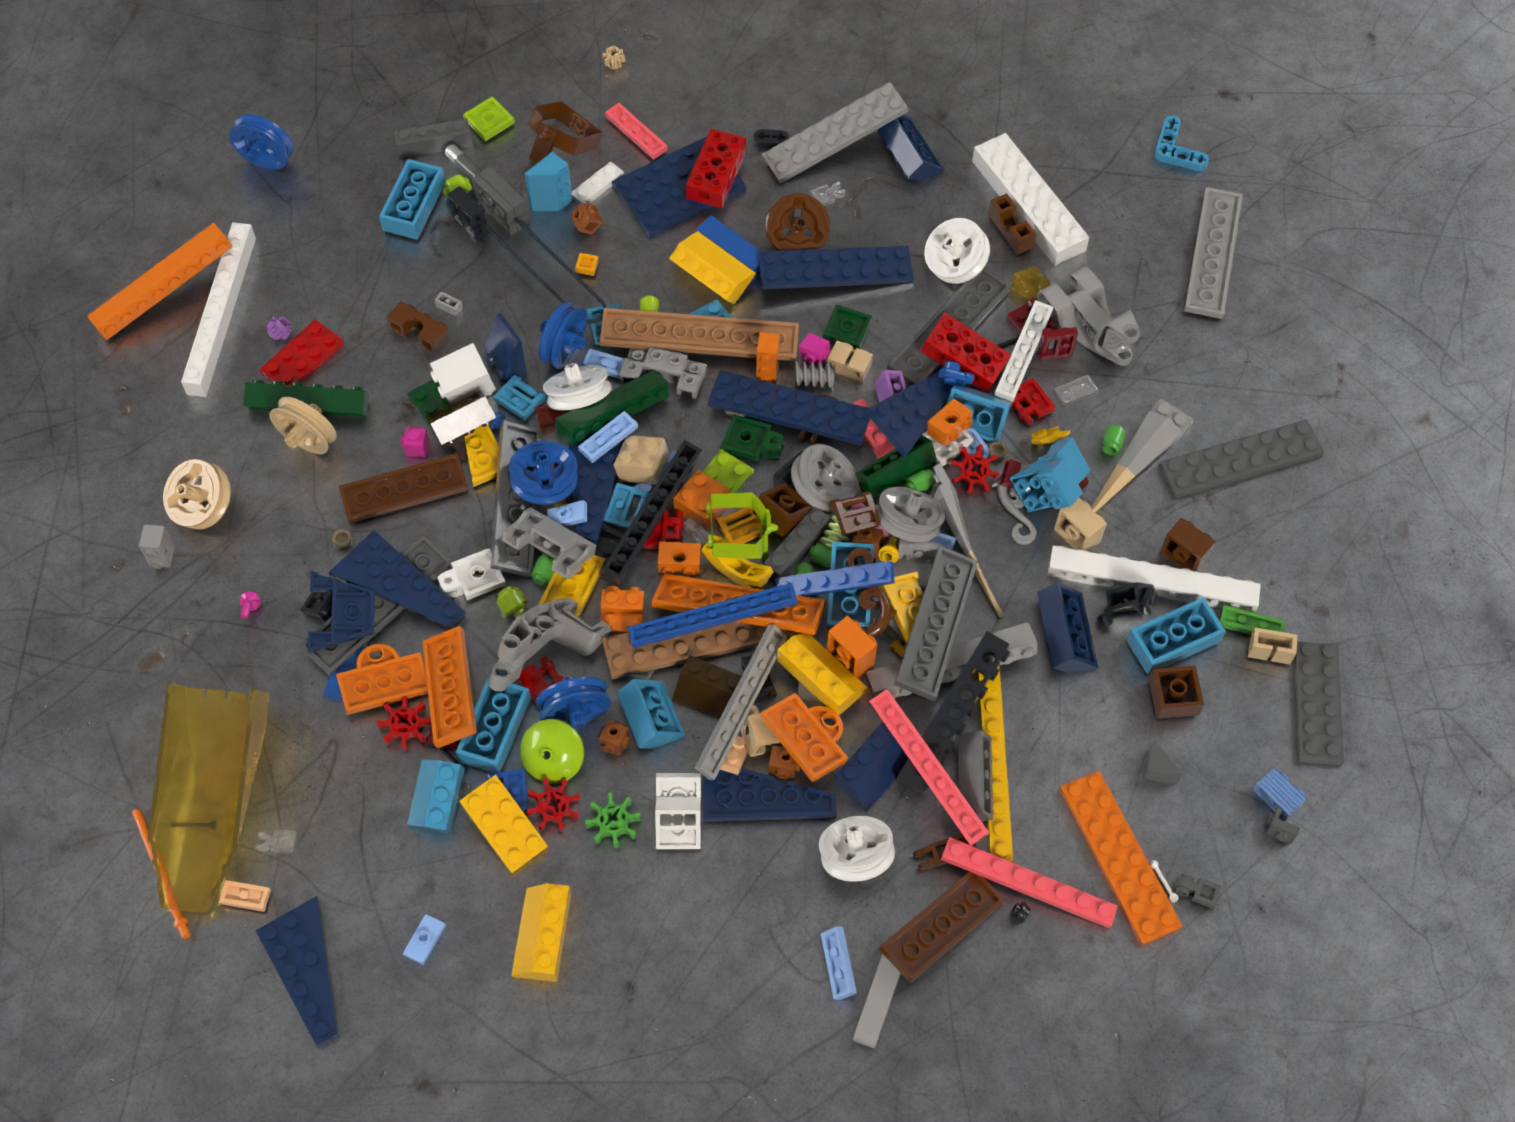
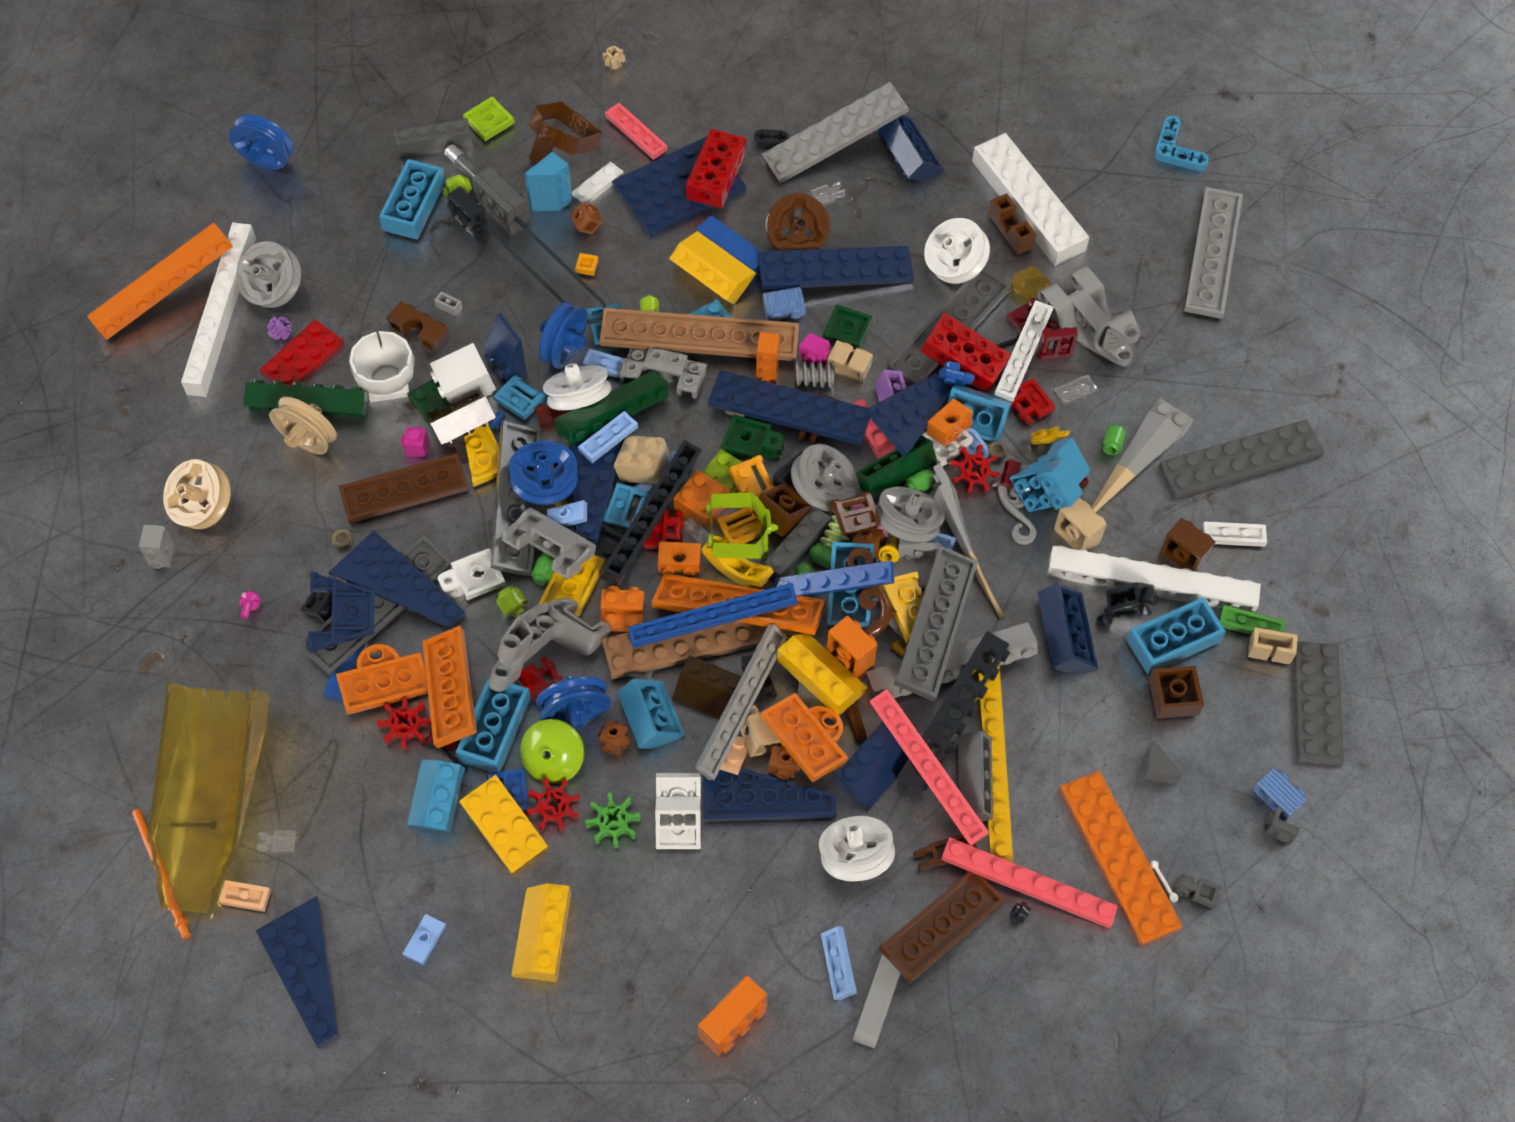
(258, 270): none -> light grey wheel
(383, 369): none -> white plate
(733, 1016): none -> orange brick
(745, 479): none -> light orange plate
(784, 304): none -> medium blue brick
(856, 723): none -> reddish brown axle
(1236, 533): none -> white plate

